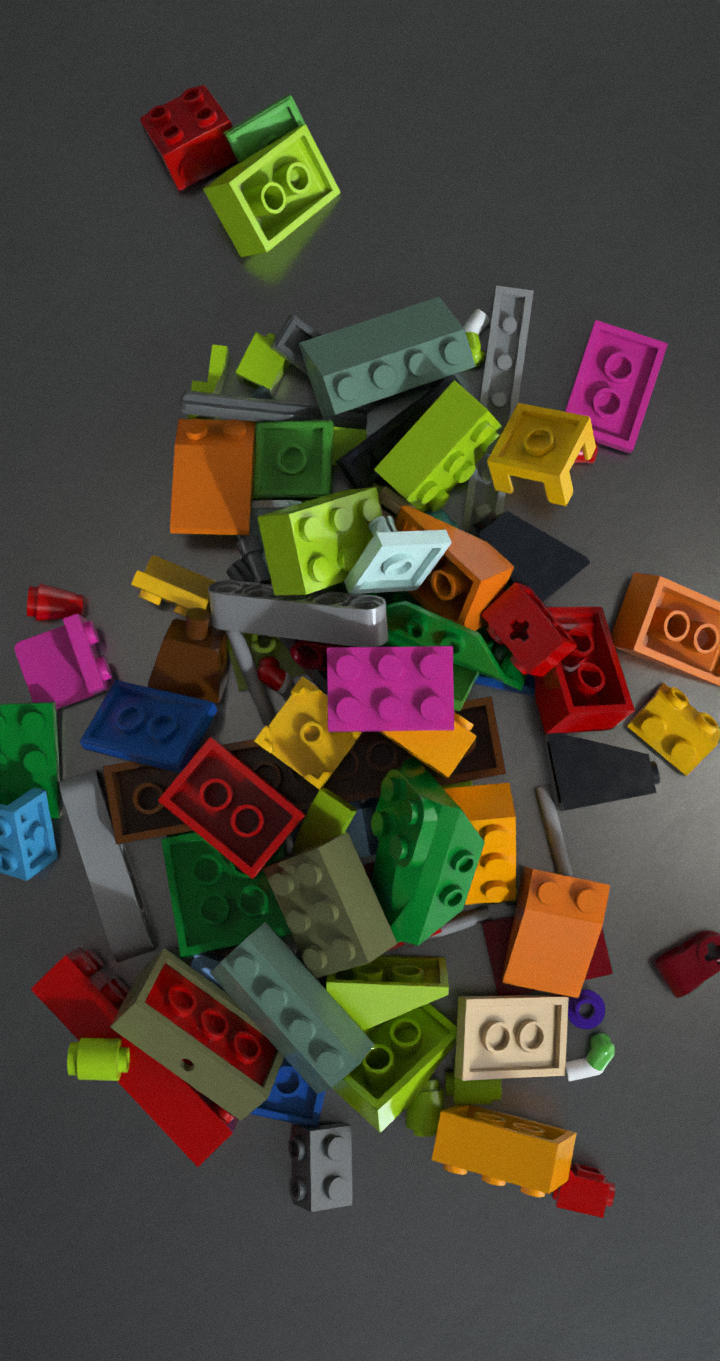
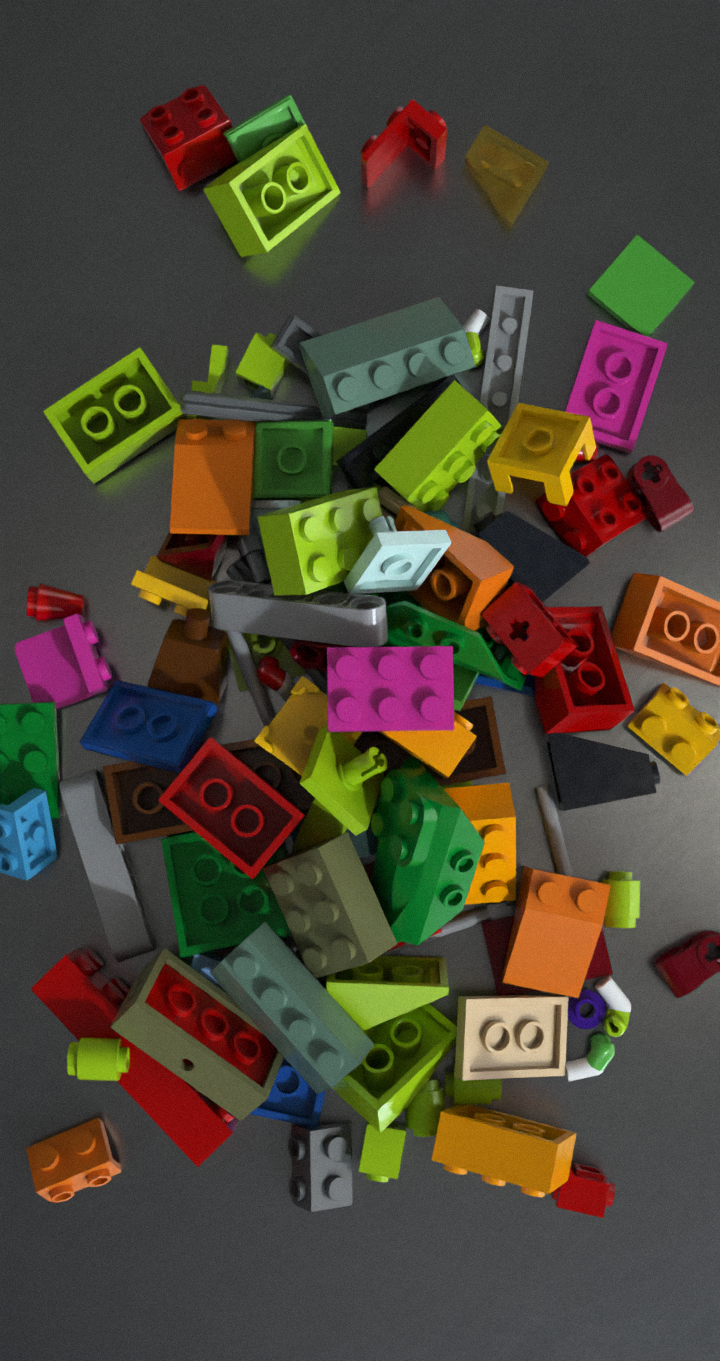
(72, 1161): none -> orange bracket
(115, 415): none -> lime brick
(194, 553): none -> dark red slope
(344, 778): none -> lime tile
(382, 1151): none -> lime brick
(408, 126): none -> red bracket
(505, 172): none -> clear yellow wing
(598, 508): none -> red bracket
(617, 1007): none -> arm
(623, 900): none -> lime brick
(640, 287): none -> bright green tile
(661, 494): none -> dark red piece

